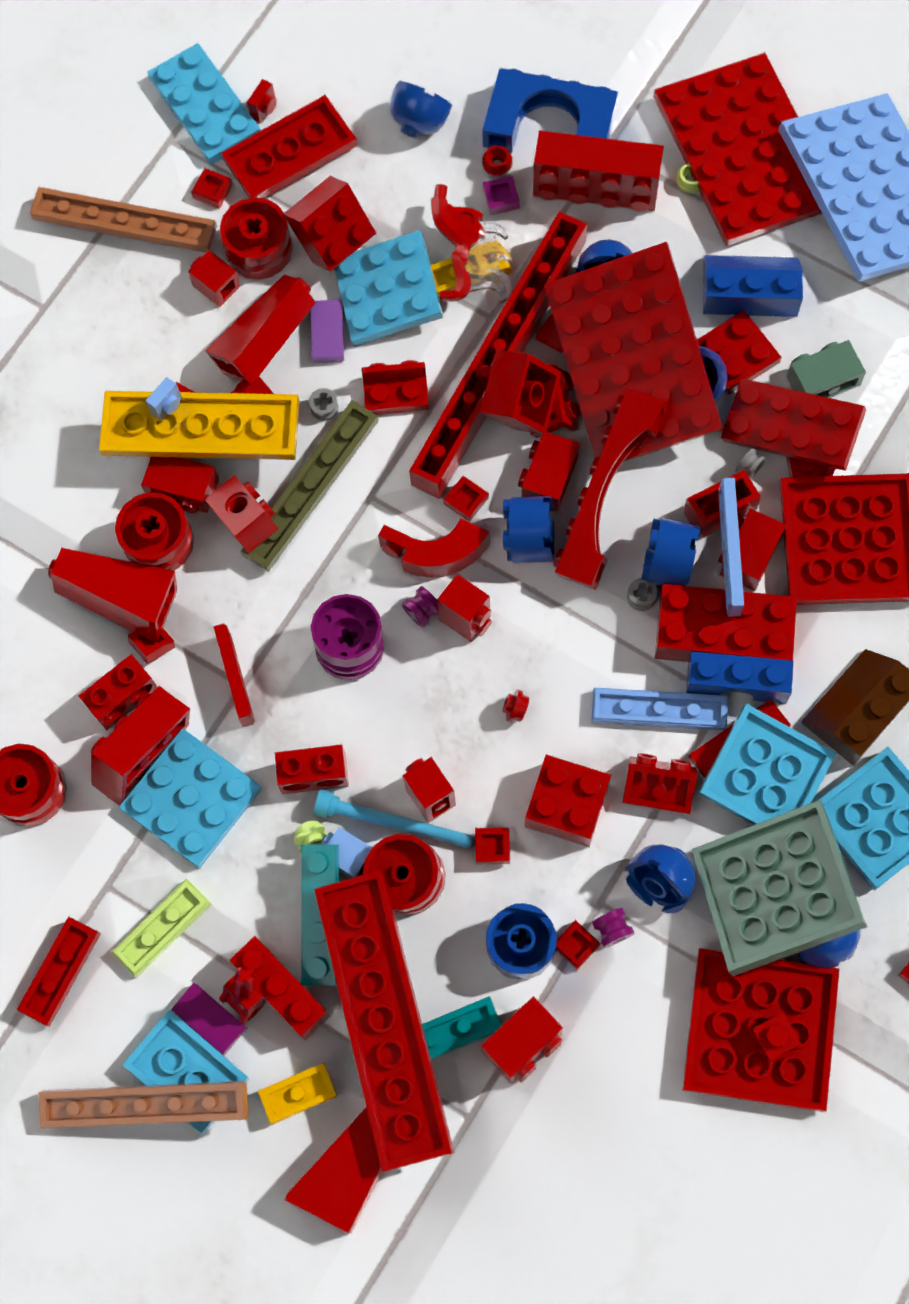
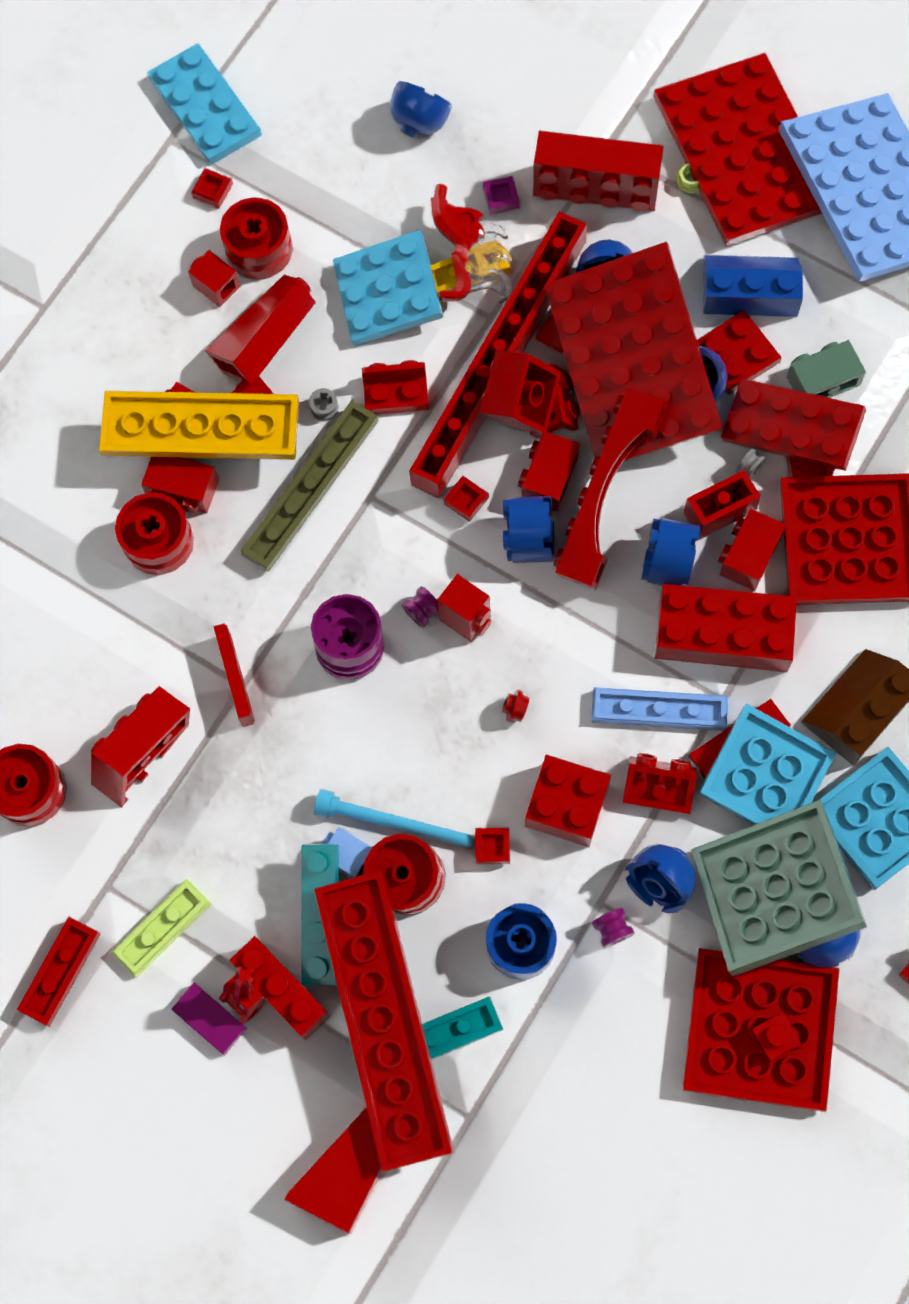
(116, 589): red slope -> none
(118, 691): red brick -> none
(123, 219): nougat plate -> none
(143, 1104): nougat plate -> none
(149, 649): red plate -> none
(164, 399): light blue plate -> none
(180, 1056): medium azure plate -> none
(190, 798): medium azure plate -> none
(242, 514): red brick -> none
(262, 101): red plate -> none
(289, 148): red plate -> none
(297, 1093): yellow plate -> none
(309, 833): yellowish green plate -> none
(311, 769): red brick -> none
(327, 331): medium lavender tile -> none
(330, 223): red brick -> none
(428, 788): red brick -> none
(438, 556): red arch -> none
(497, 153): red plate -> none
(521, 92): blue arch -> none
(523, 1040): red brick -> none
(576, 945): red tile -> none
(633, 589): light grey bush -> none
(731, 547): light blue tile -> none
(731, 673): blue arch -> none

